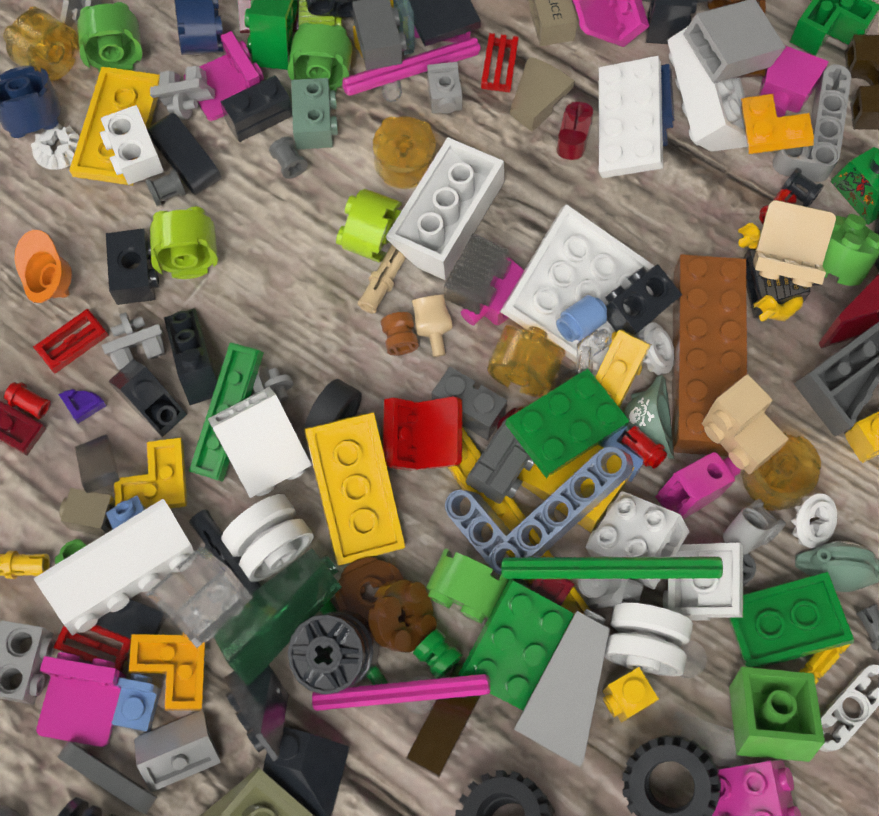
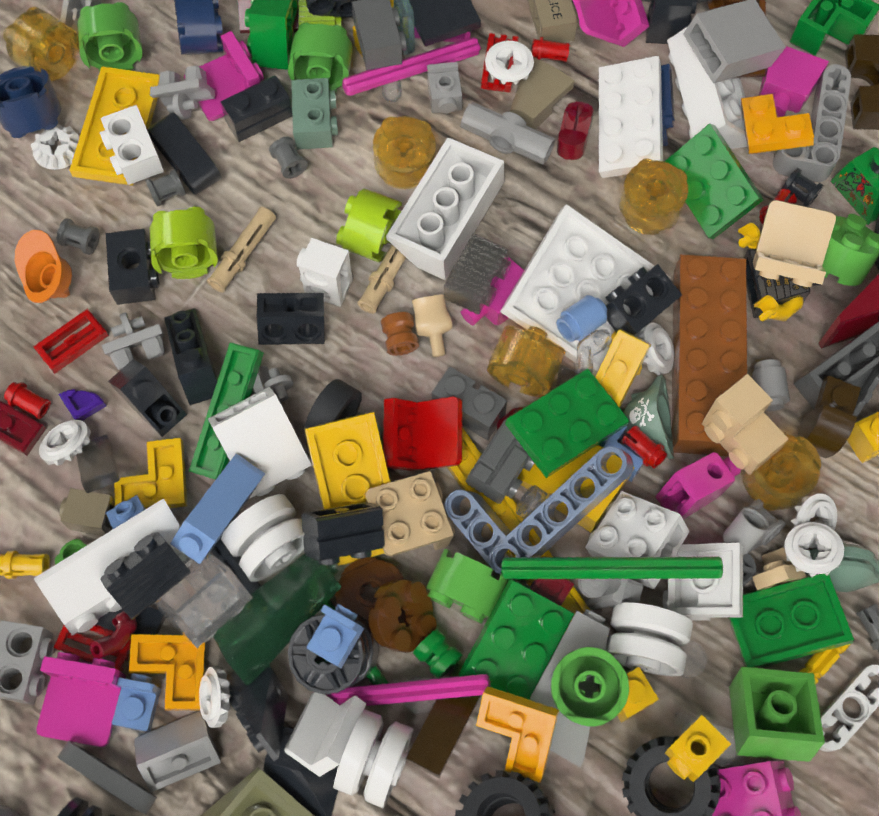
(56, 449): none -> white gear
(78, 236): none -> dark grey bush
(118, 639): none -> dark red arm
(144, 575): none -> black brick
(214, 697): none -> white gear
(217, 509): none -> medium blue slope
(234, 259): none -> tan pin
(290, 318): none -> black brick
(323, 732): none -> white panel
(325, 270): none -> white brick
(335, 635): none -> medium blue bracket
(343, 532): none -> black brick
(373, 758): none -> white wheel
(412, 514): none -> tan bracket
(500, 54): none -> white gear
(507, 132): none -> light grey piece
(527, 723): none -> light orange plate
(530, 501): none -> clear tile
(550, 50): none -> red pin
(606, 672): none -> bright green brick
(653, 196): none -> clear yellow brick
(696, 749): none -> yellow brick
(716, 181): none -> plate
(773, 381): none -> light grey brick
(777, 571): none -> tan bracket
(826, 541): none -> white gear
(832, 417): none -> dark brown brick

